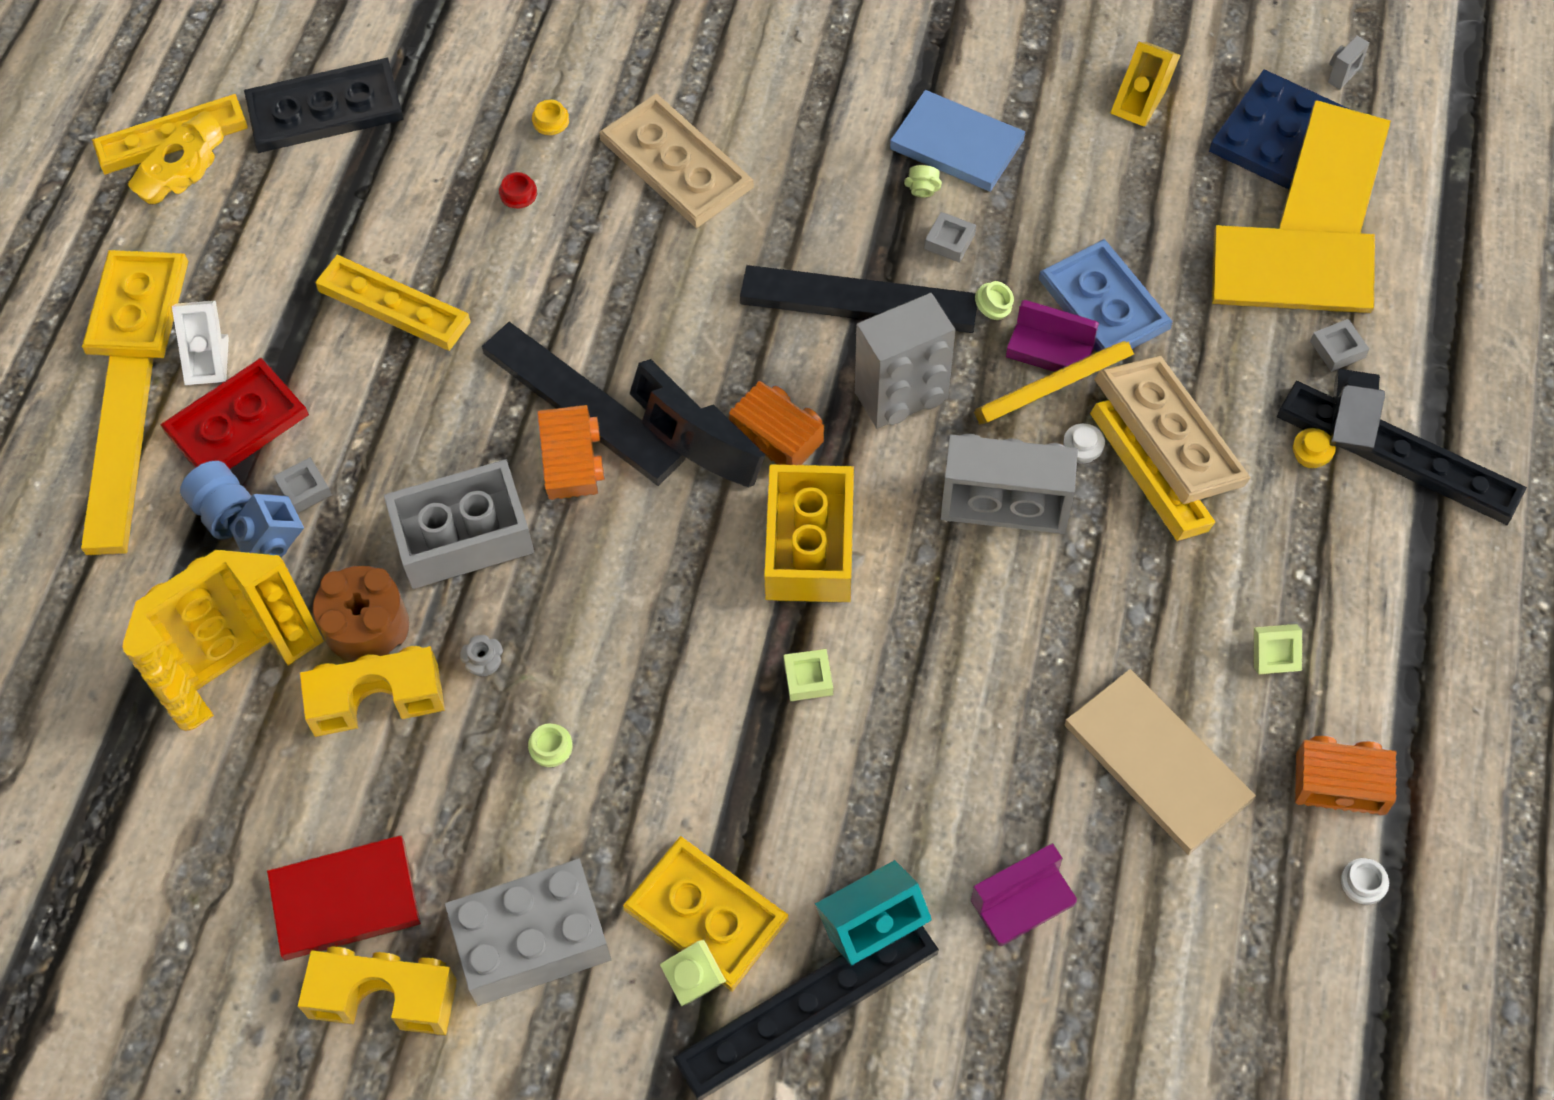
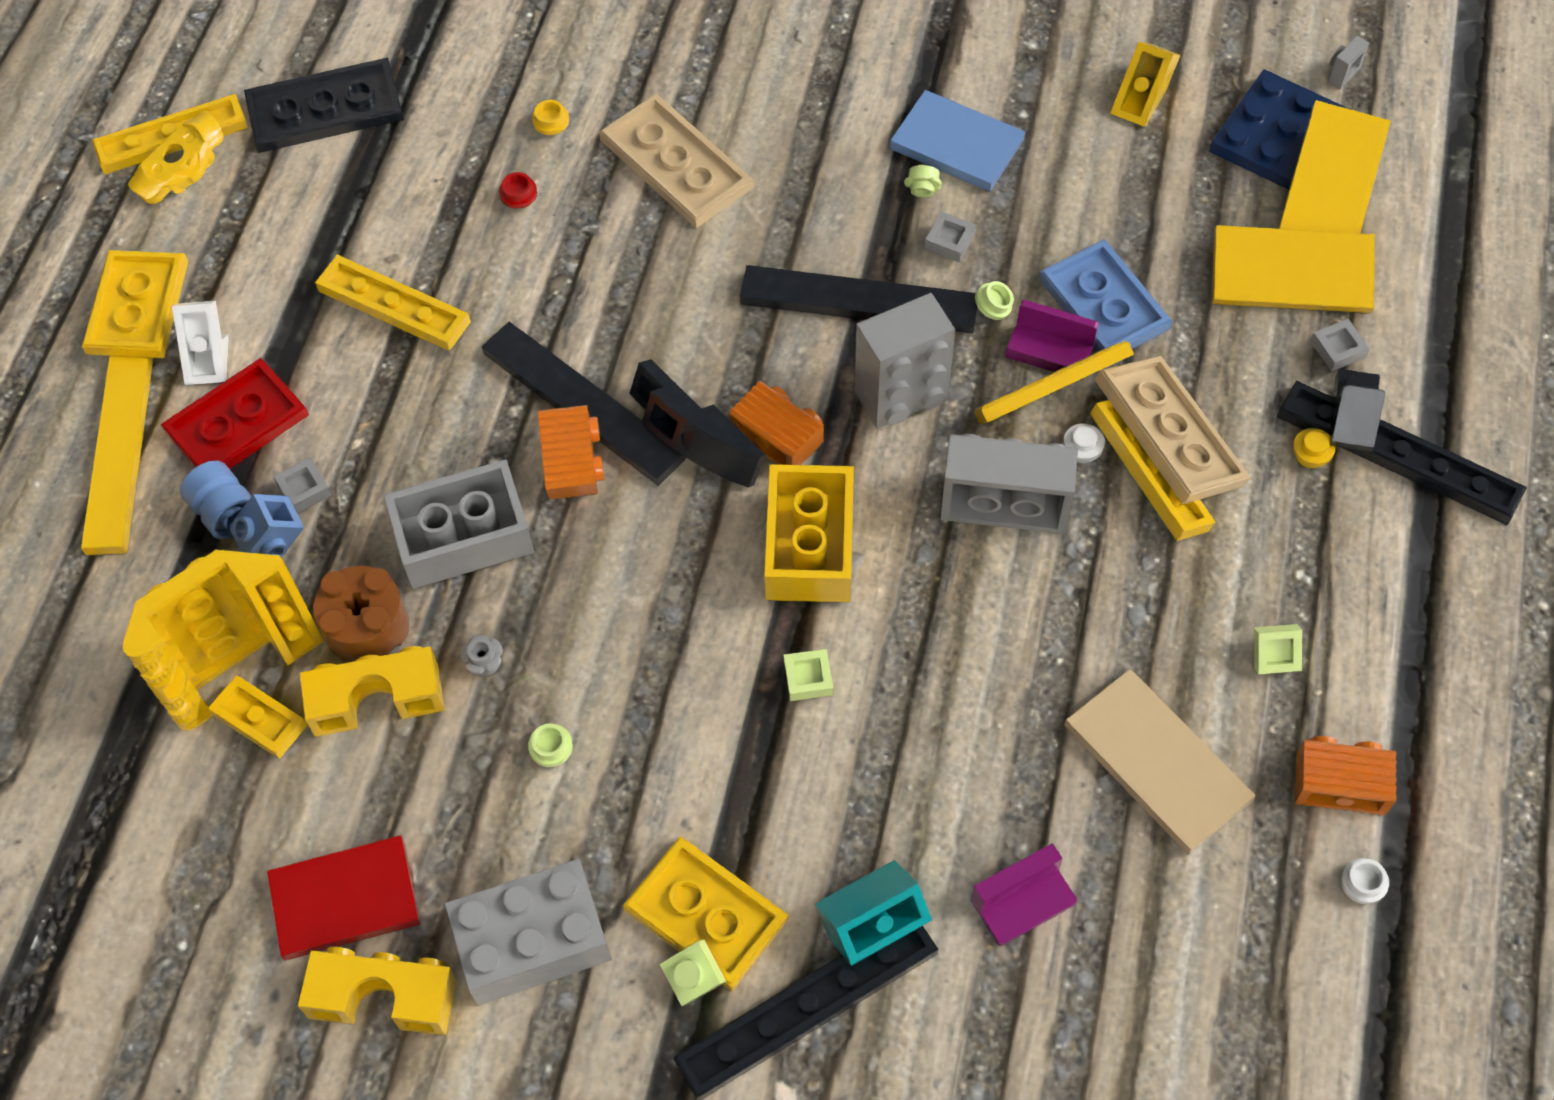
(257, 716): none -> yellow plate

